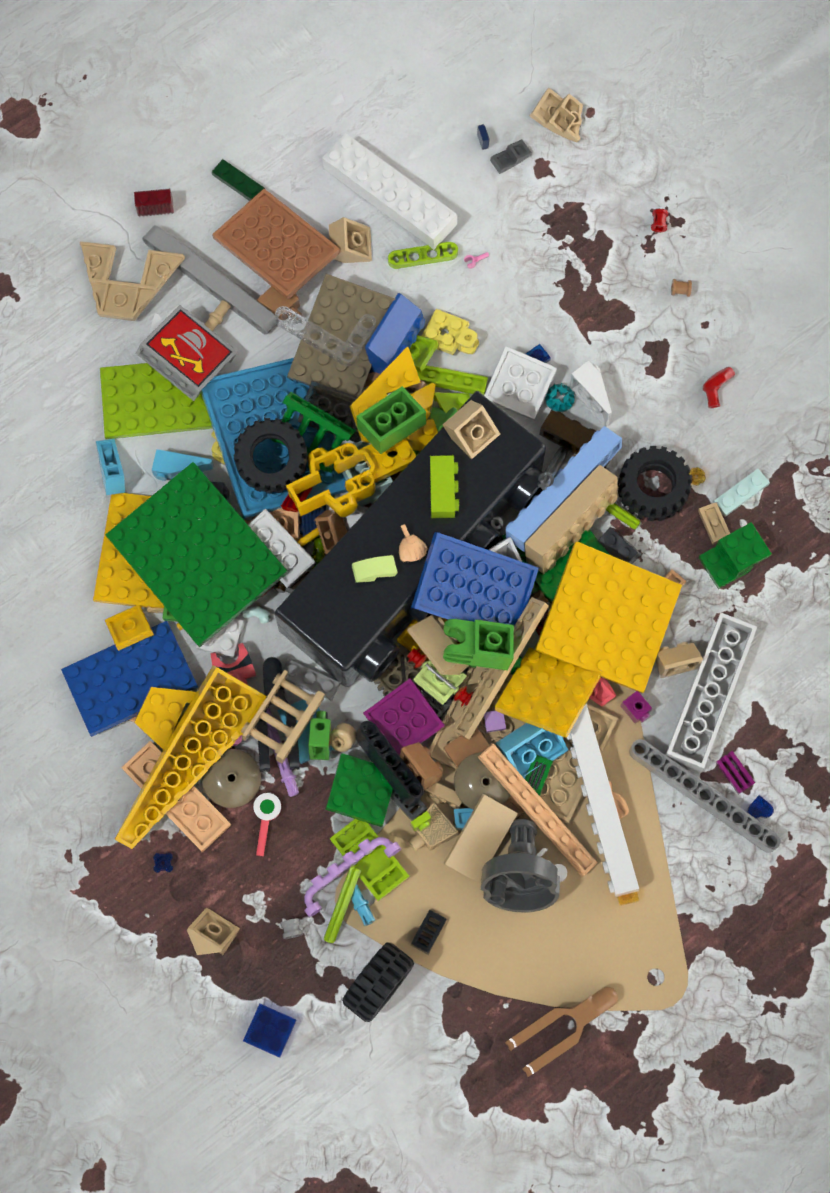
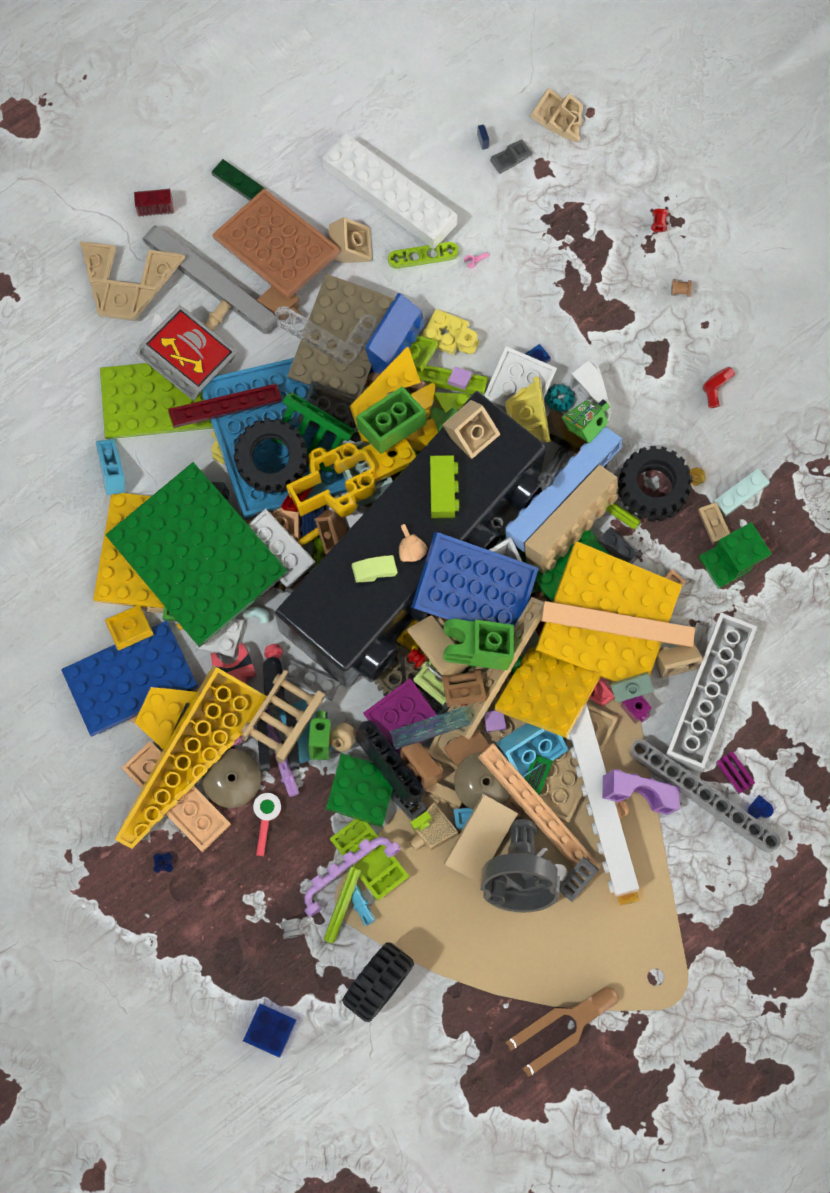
(169, 464): medium azure slope -> none
(211, 933): tan slope -> none
(224, 405): none -> dark red tile
(273, 650): none -> coral plate
(418, 945): black slope -> none
(430, 727): none -> clear light blue plate
(459, 378): none -> lavender tile
(465, 692): none -> medium nougat plate
(529, 410): none -> light yellow wing
(569, 888): none -> dark grey slope
(587, 419): none -> bright green torso
(617, 624): none -> light nougat tile
(632, 687): none -> sand green plate
(661, 796): none -> medium lavender arch

